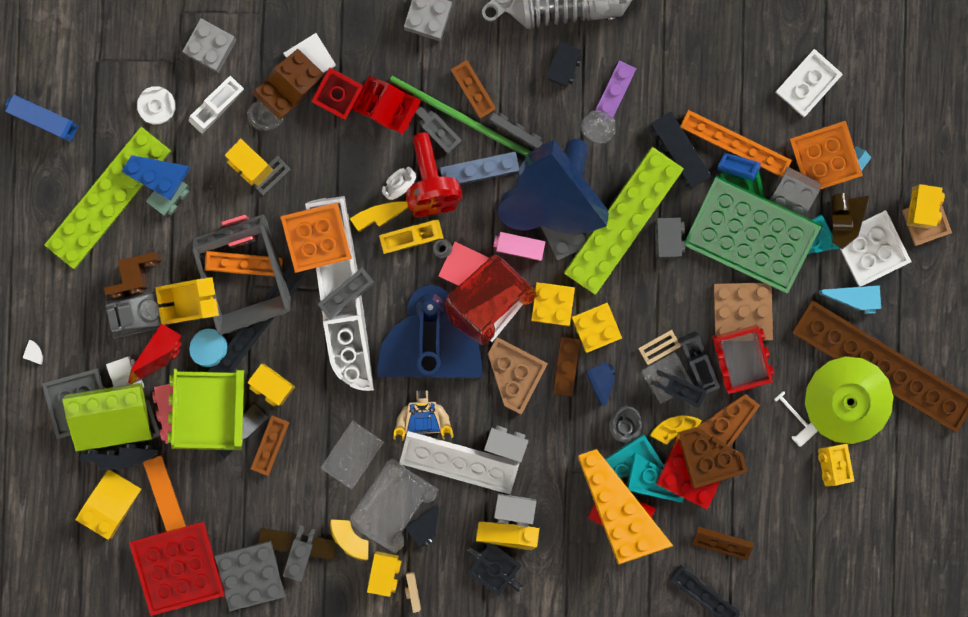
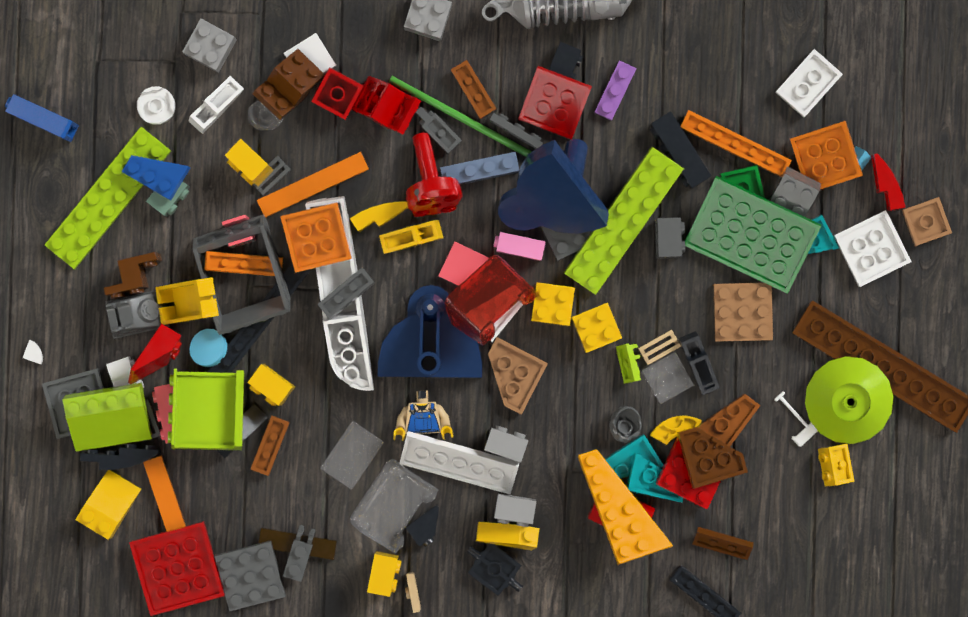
(312, 184): none -> orange tile
(348, 541): yellow tile -> none
(399, 183): white tile -> none
(437, 248): dark grey plate -> none
(555, 102): none -> red plate
(566, 366): reddish brown plate -> none
(598, 126): clear hair -> none
(601, 380): dark blue slope -> none
(627, 362): none -> lime plate
(681, 389): black hinge -> none
(739, 166): blue tile -> none
(743, 359): window -> none
(847, 218): dark brown panel -> none
(857, 297): medium azure slope -> none
(887, 183): none -> red slope
(925, 206): yellow brick -> none

